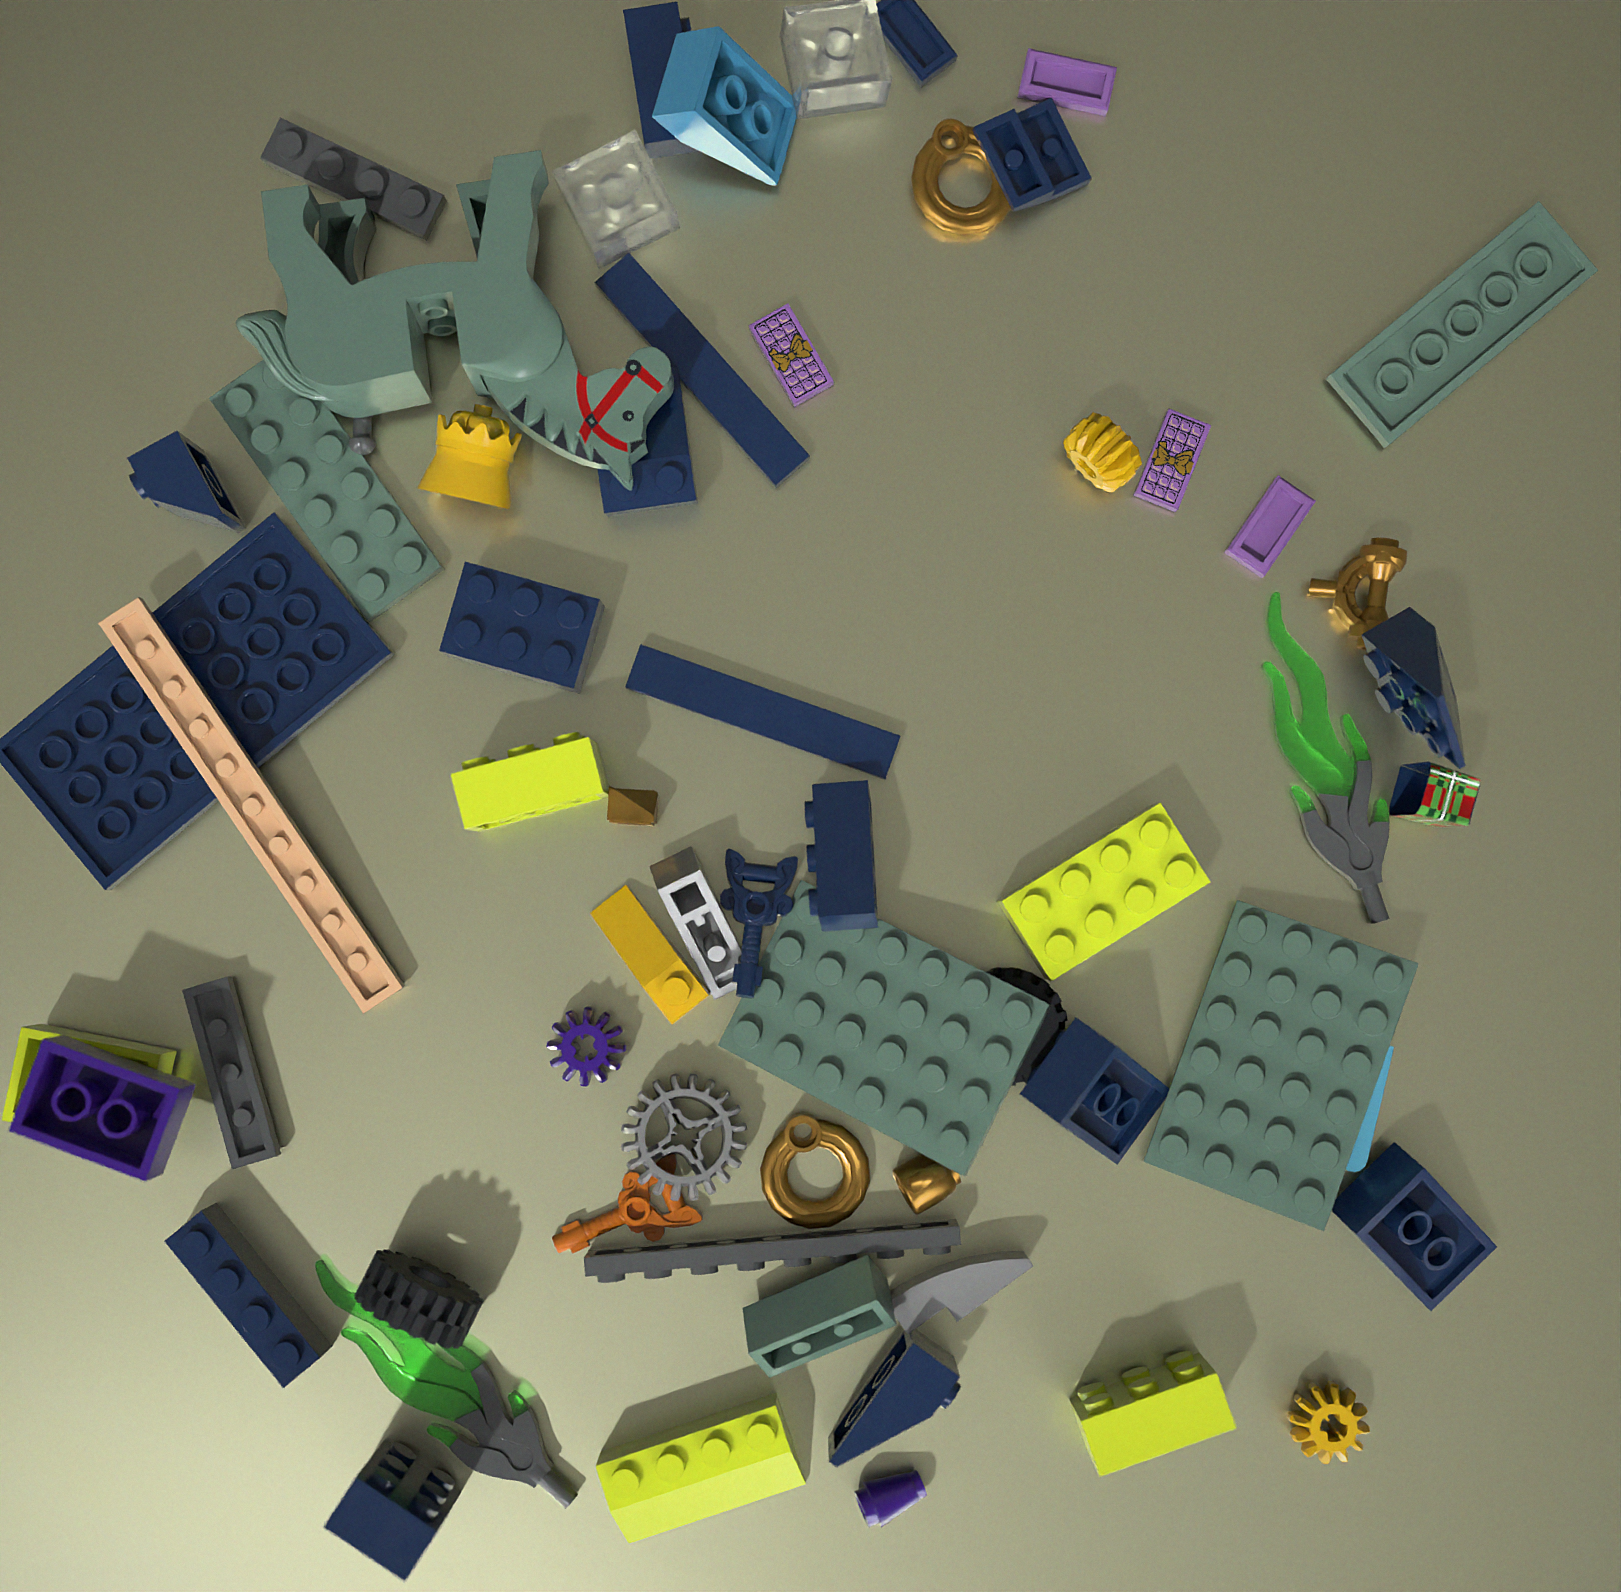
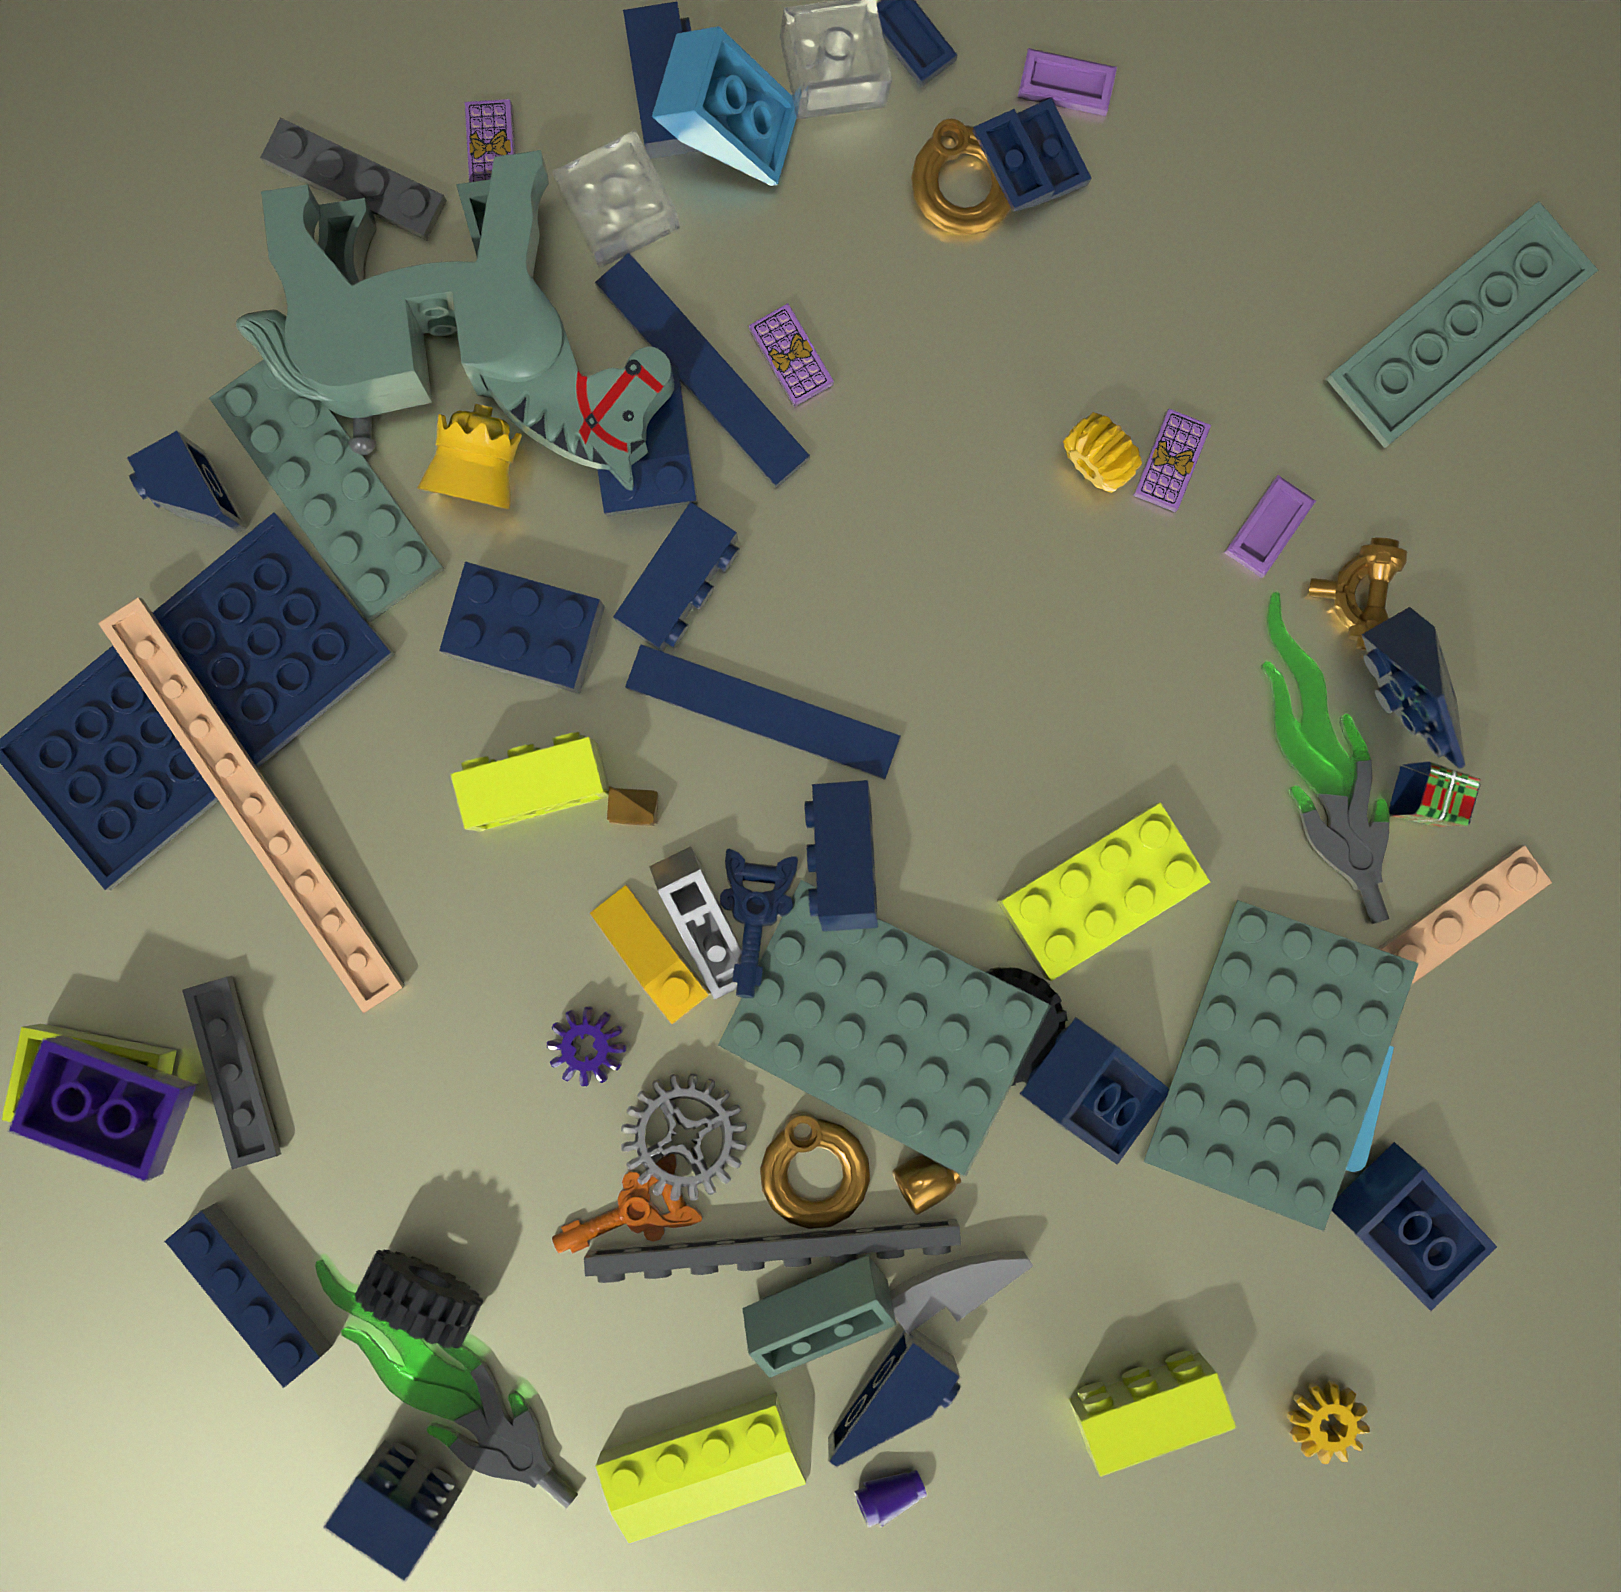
(488, 135): none -> tile
(678, 578): none -> dark blue brick
(1469, 911): none -> light nougat plate

